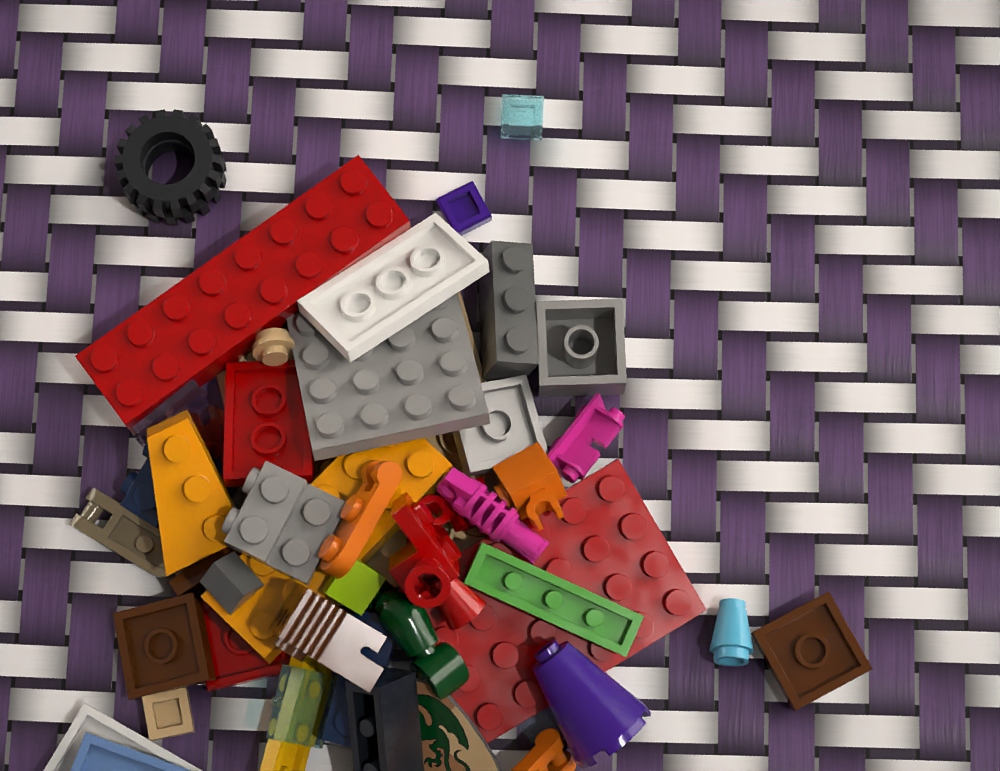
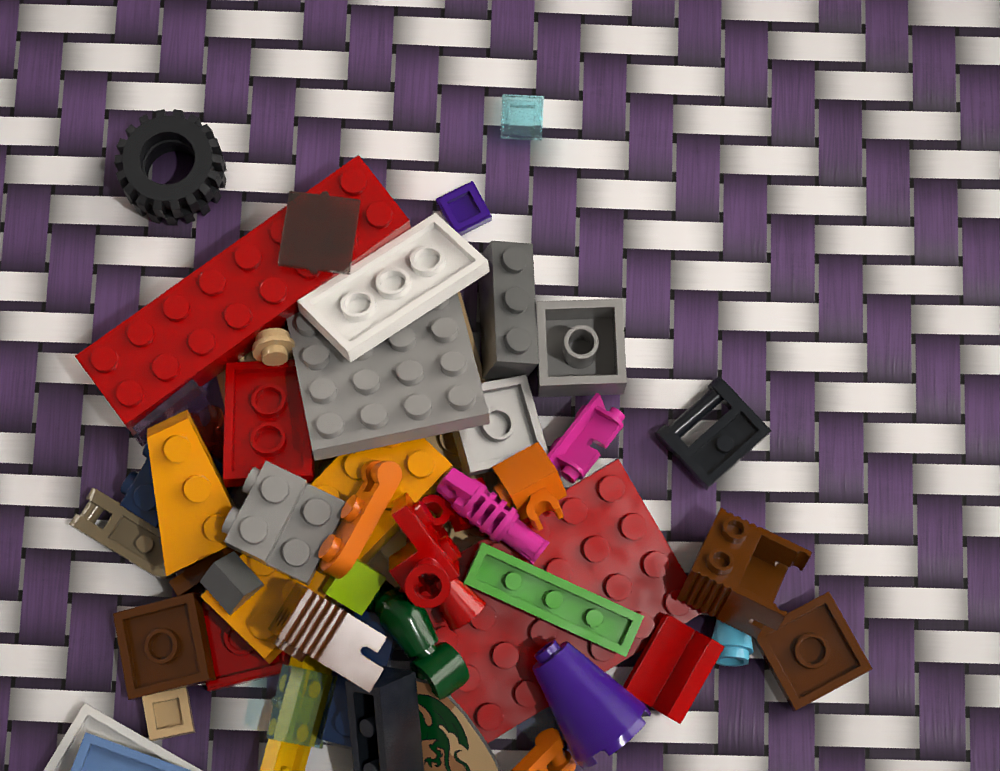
(319, 232): none -> clear smoke piece
(673, 668): none -> red panel
(722, 443): none -> black plate
(741, 574): none -> reddish brown piece

